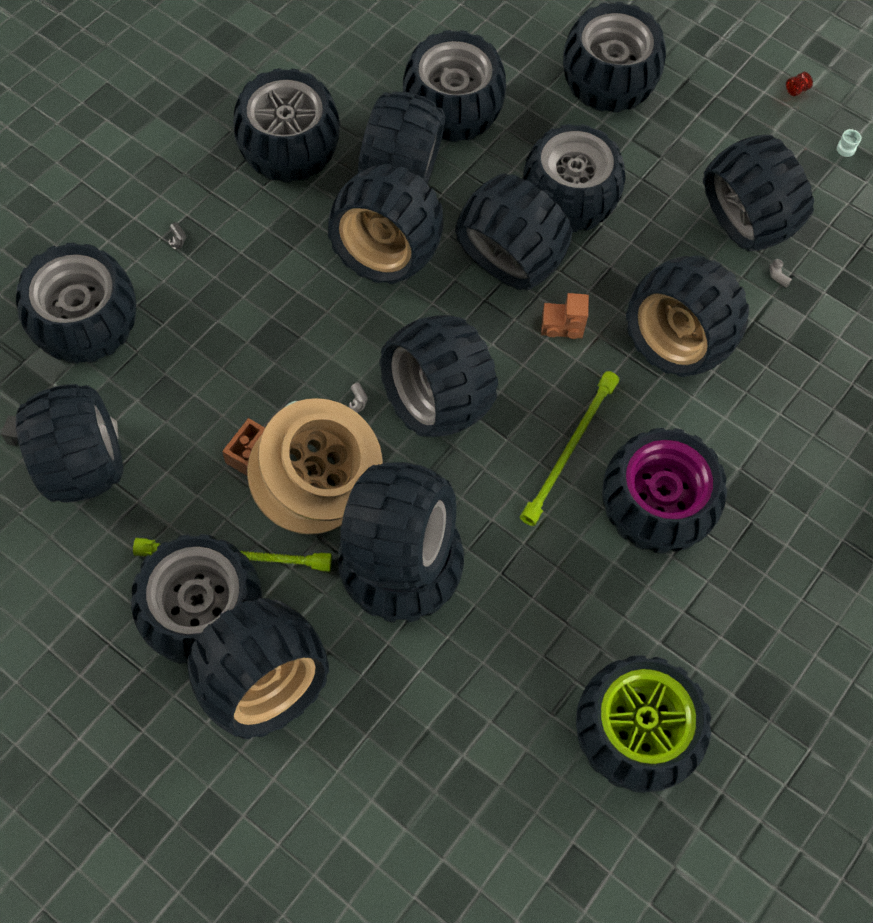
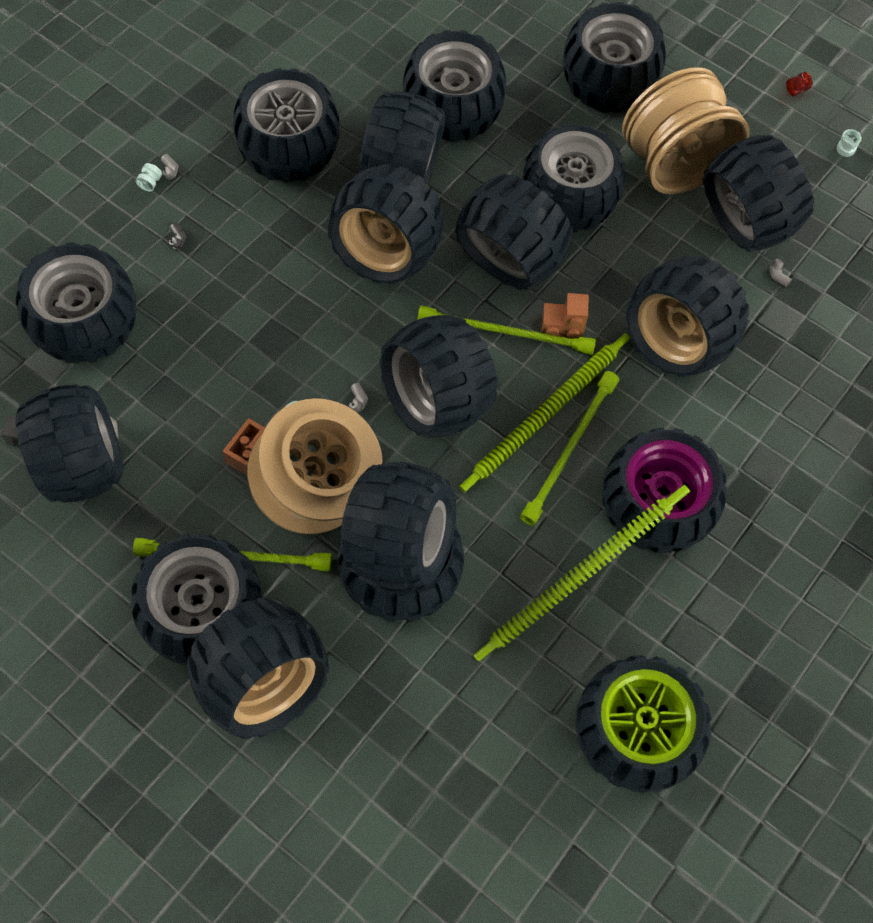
(148, 178): none -> light aqua wheel
(172, 167): none -> light grey arm
(499, 638): none -> lime hose
(544, 412): none -> lime hose
(583, 344): none -> lime hose
(682, 128): none -> tan wheel

